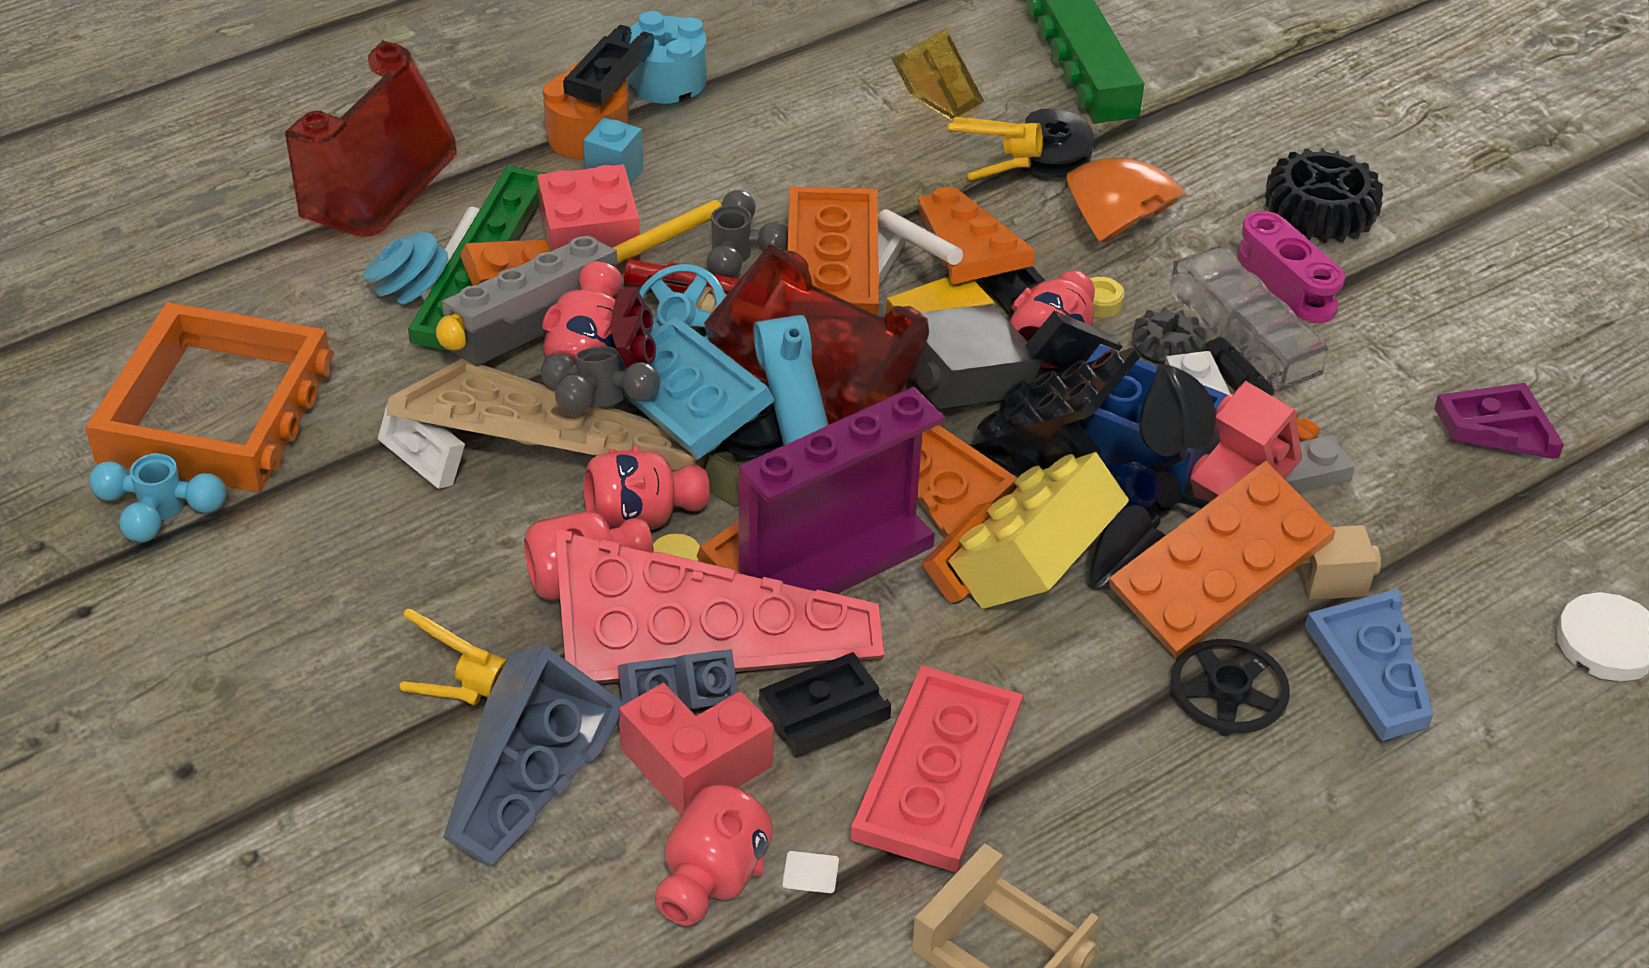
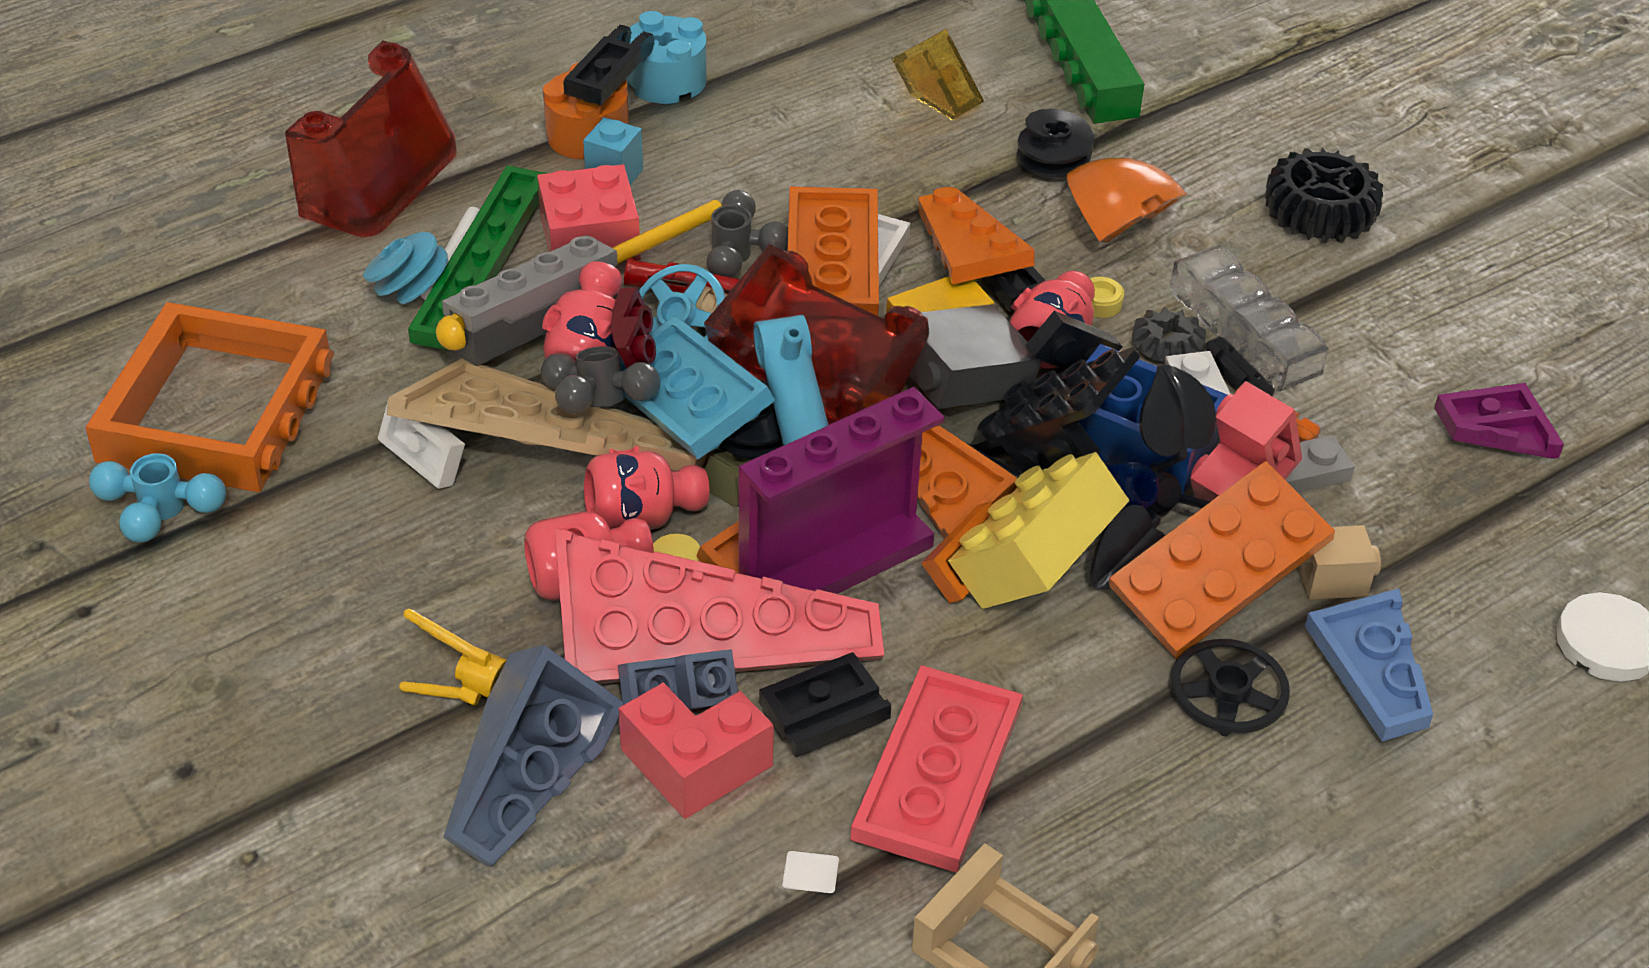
(490, 258): orange plate -> none
(712, 852): coral piece -> none
(920, 237): white bar -> none
(1020, 140): yellow plant -> none
(1290, 266): dark pink piece -> none

